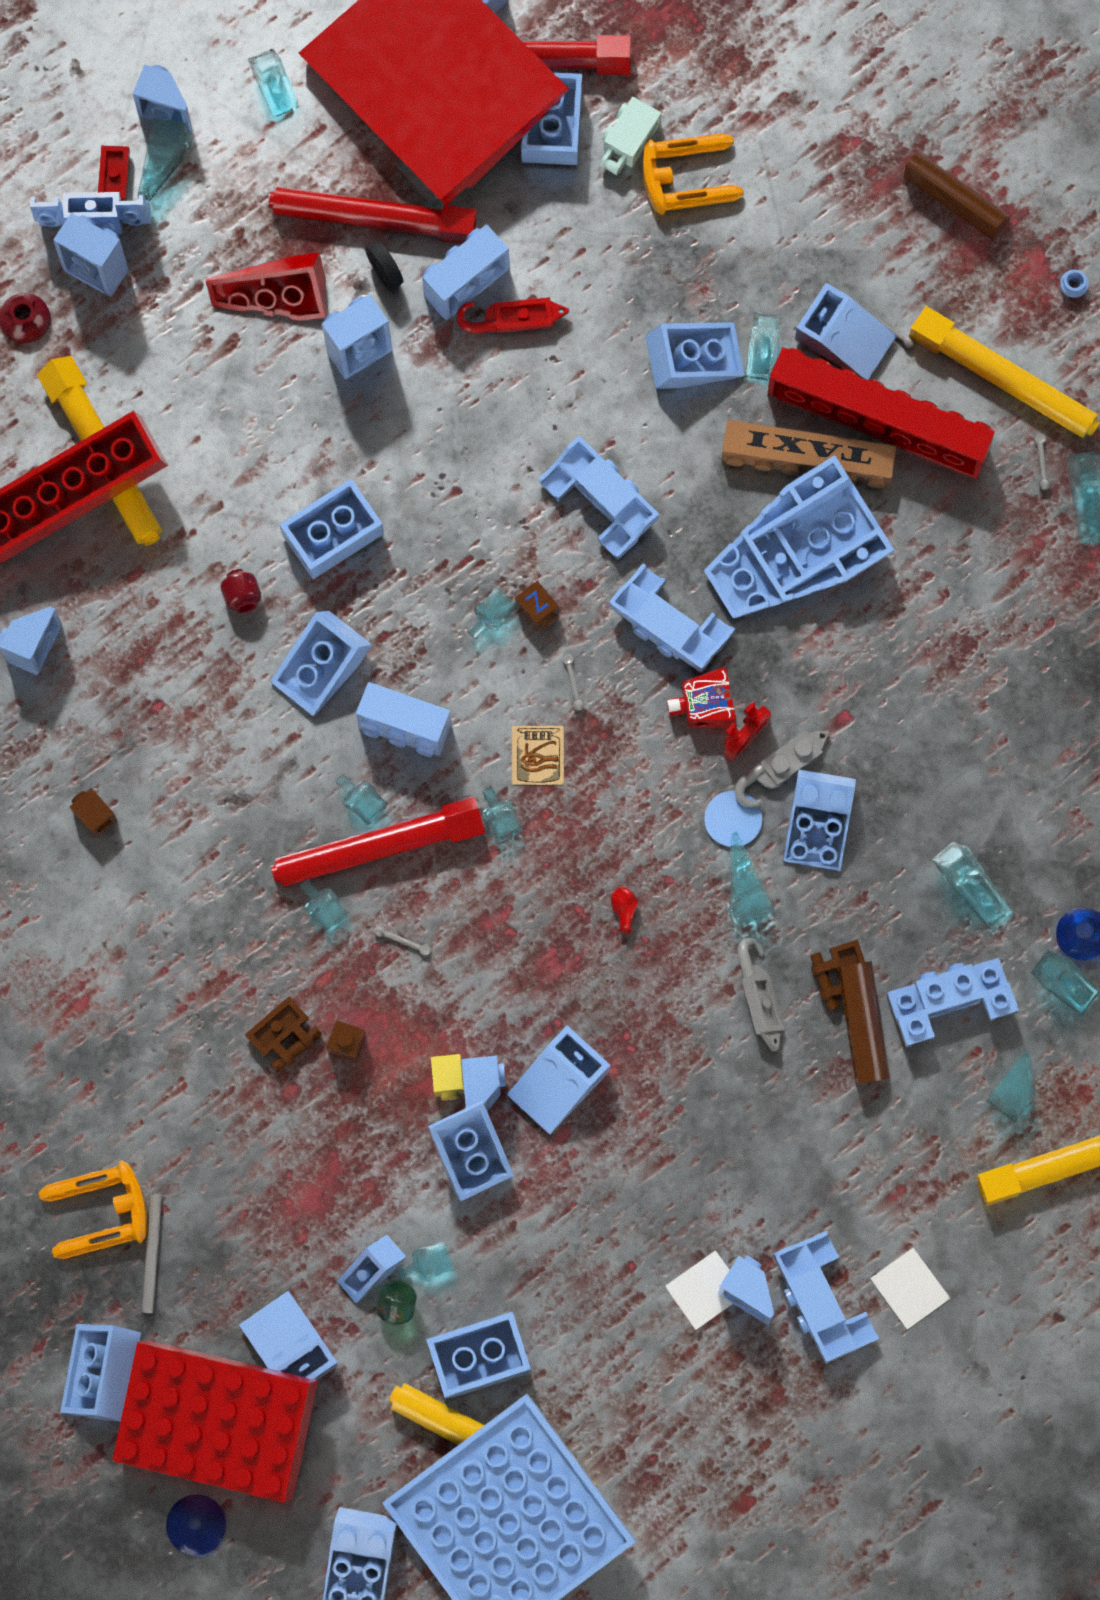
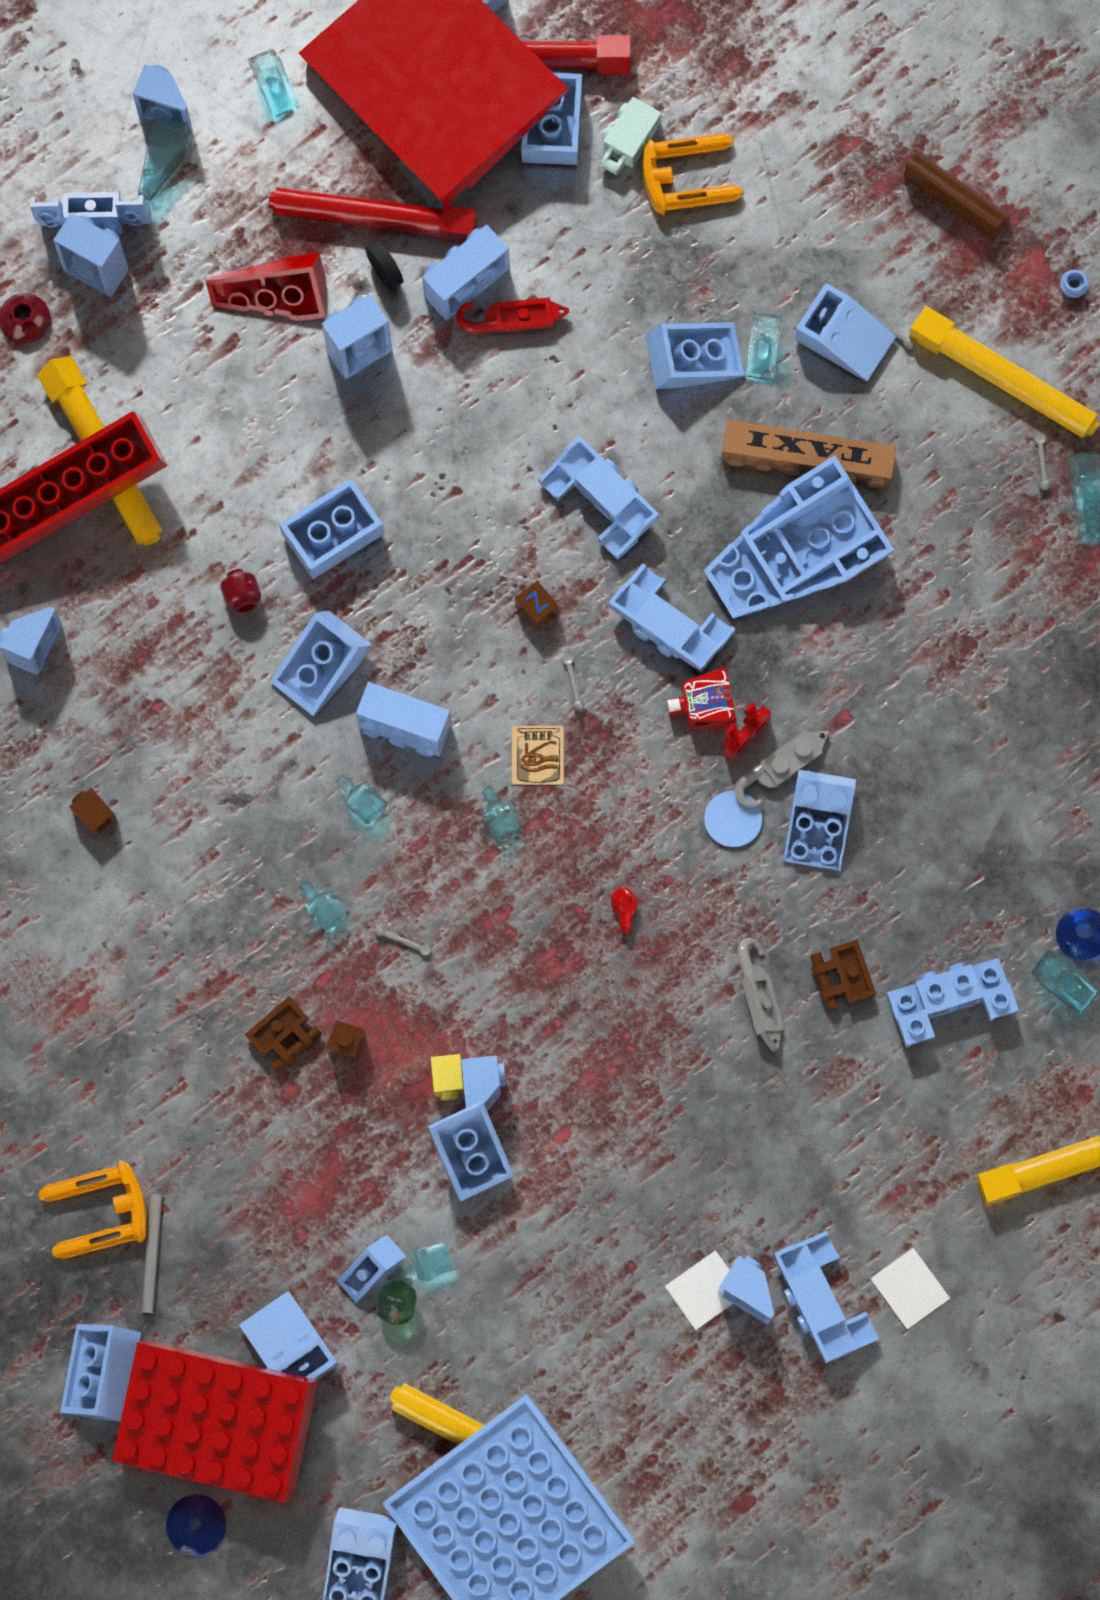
(114, 170): red plate -> none
(454, 822): red brick -> none
(479, 1356): light blue brick -> none
(492, 612): clear light blue piece -> none
(559, 1080): light blue slope -> none
(746, 893): clear light blue slope -> none
(863, 1022): reddish brown brick -> none
(880, 412): red brick -> none
(973, 884): clear light blue slope -> none
(1015, 1090): clear light blue slope -> none

